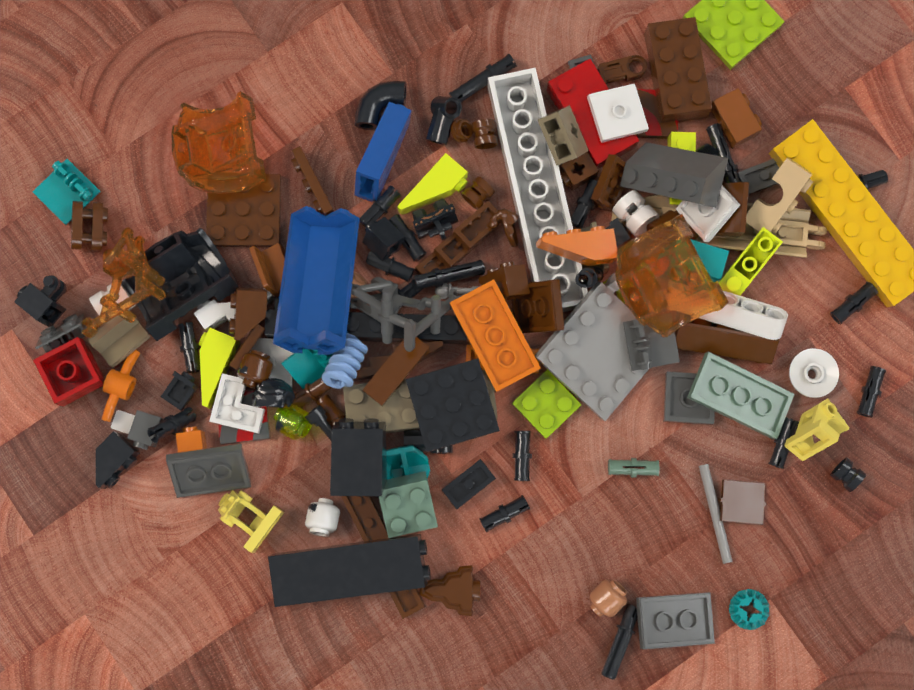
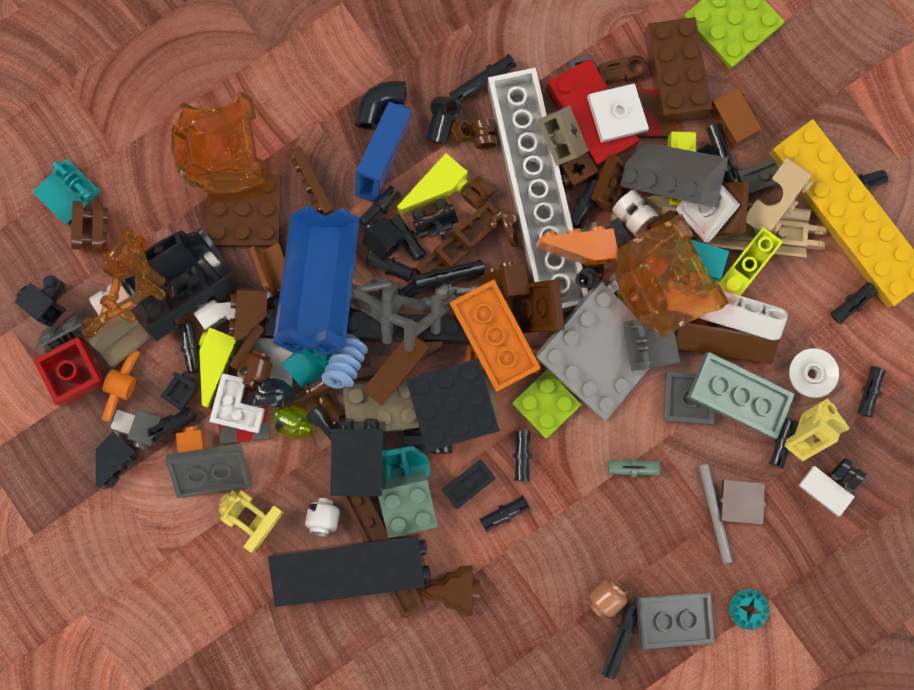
(826, 491): none -> white tile

